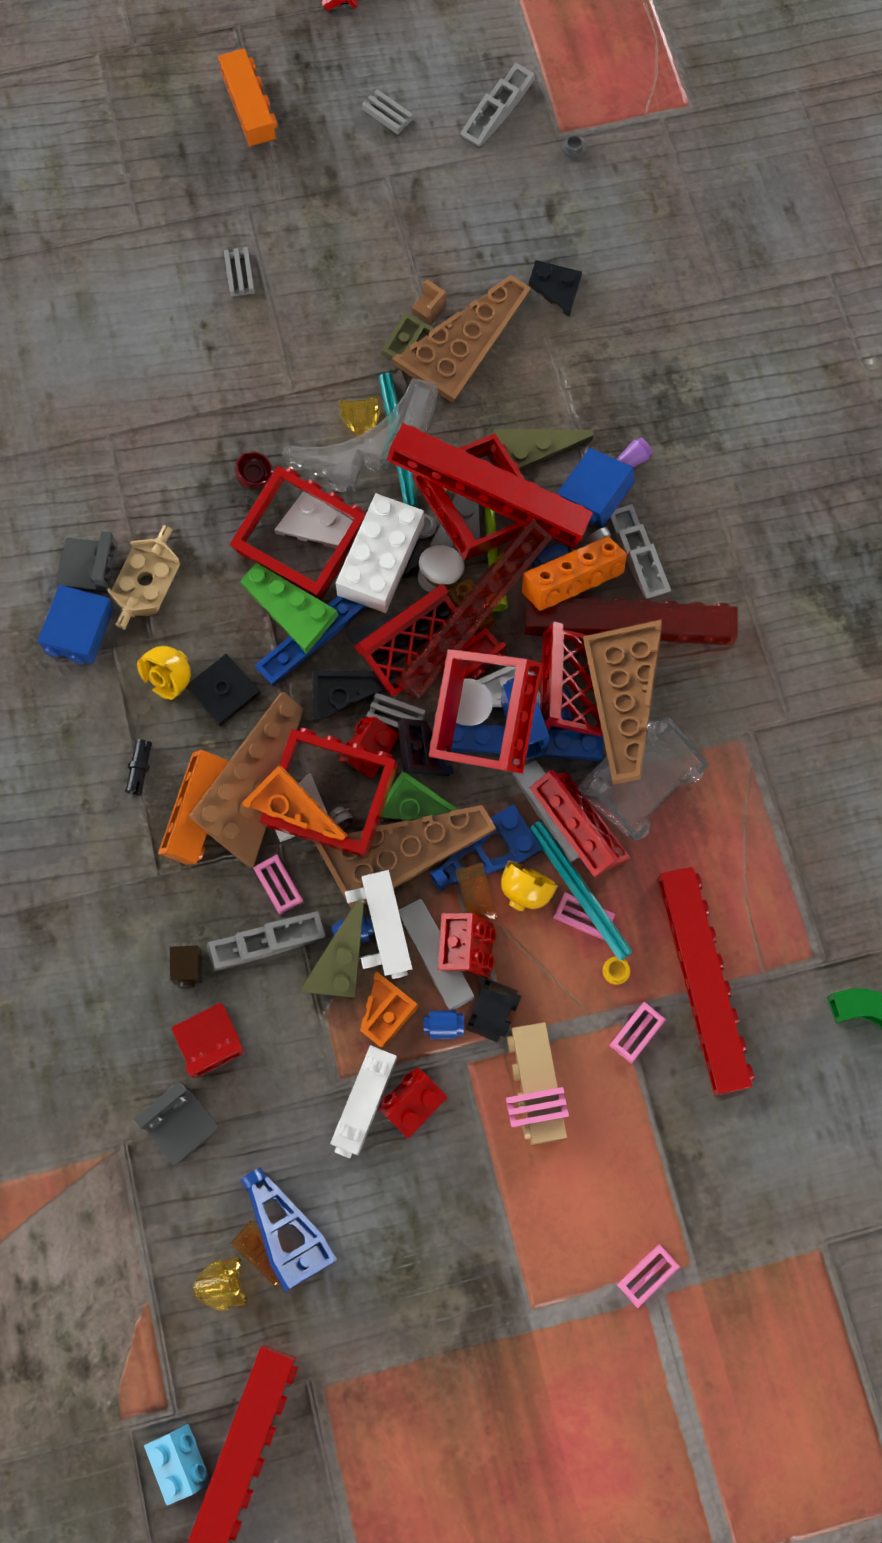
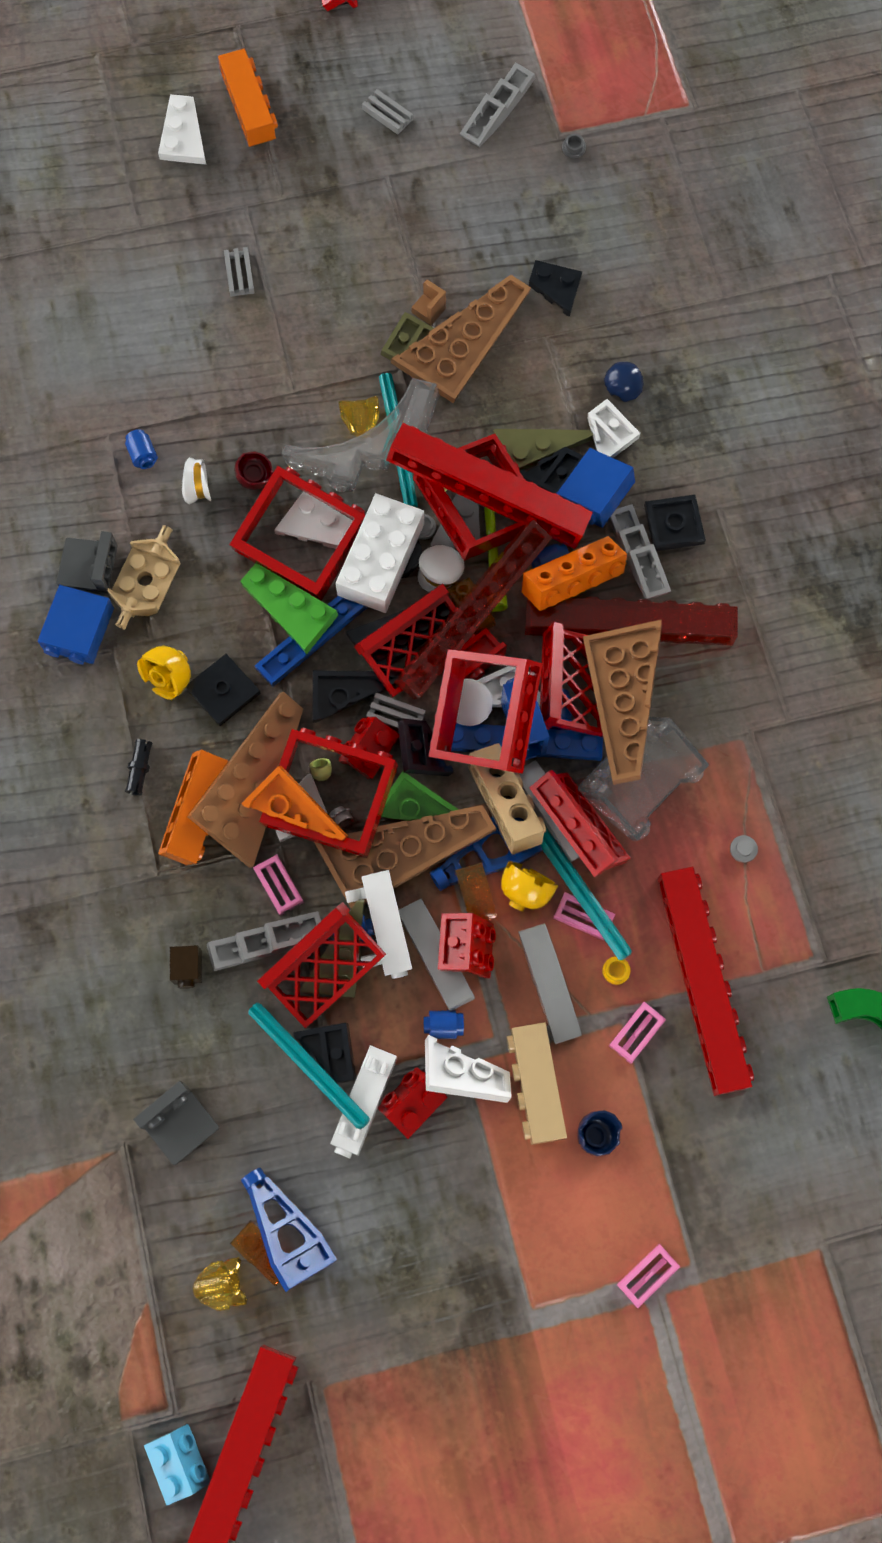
(140, 449): none -> blue brick
(181, 132): none -> white wing
(195, 481): none -> white piece
(208, 1040): red bracket -> none
(301, 952): none -> red fence
(309, 1066): none -> teal axle
(321, 769): none -> yellowish green hinge
(330, 1049): none -> black wing
(386, 1011): orange wing -> none
(462, 1076): none -> white wing
(492, 1010): black cylinder -> none
(517, 834): none -> tan brick
(550, 983): none -> light grey slope
(553, 470): none -> black wing
(561, 1102): bright pink tile -> none
(599, 534): light grey tile -> none
(599, 1133): none -> dark blue hair
(611, 429): none -> white wing
(624, 381): none -> dark blue hair
(636, 453): medium lavender cone -> none
(674, 522): none -> black plate
(743, 849): none -> light grey plate

